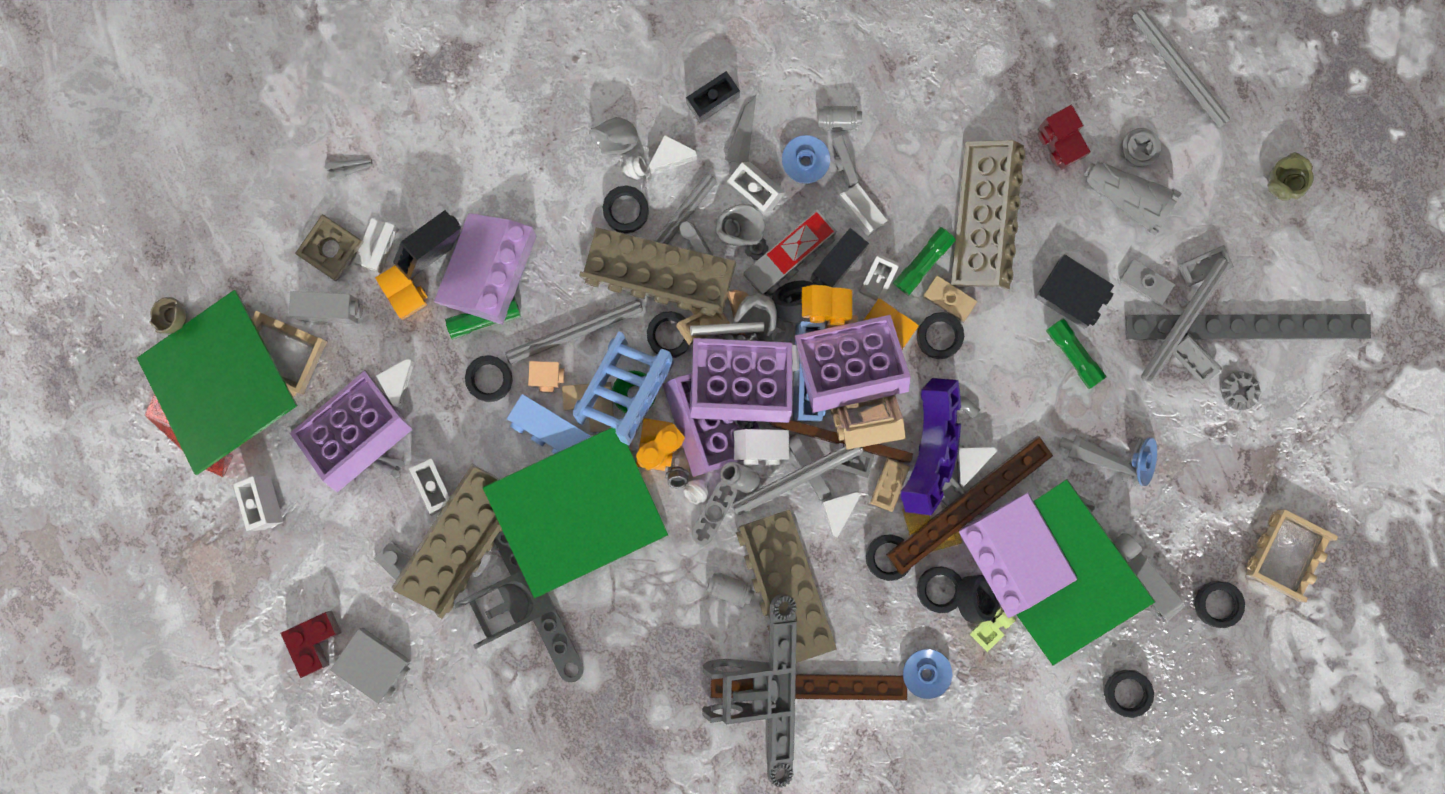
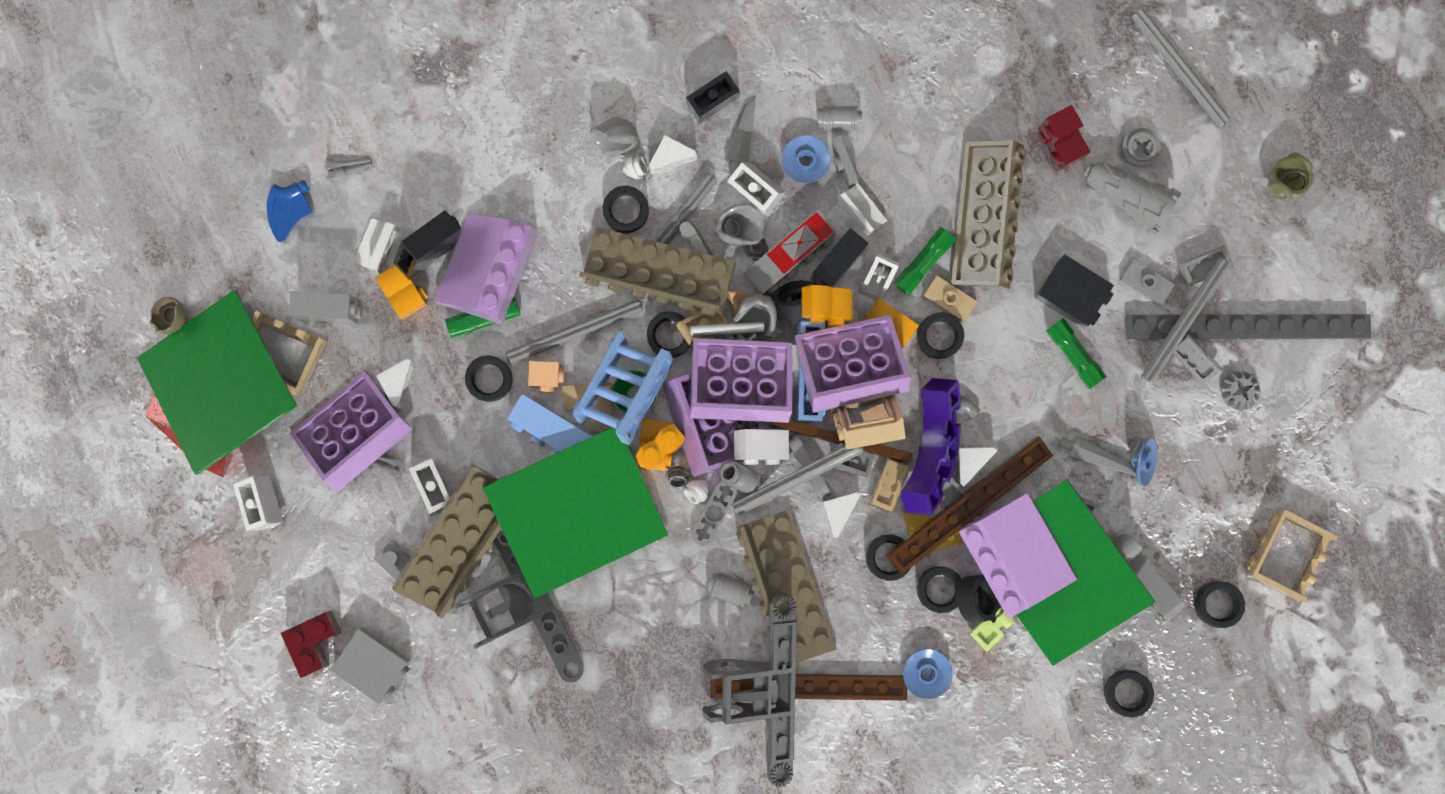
(286, 208): none -> blue arm
(312, 246): dark tan piece -> none

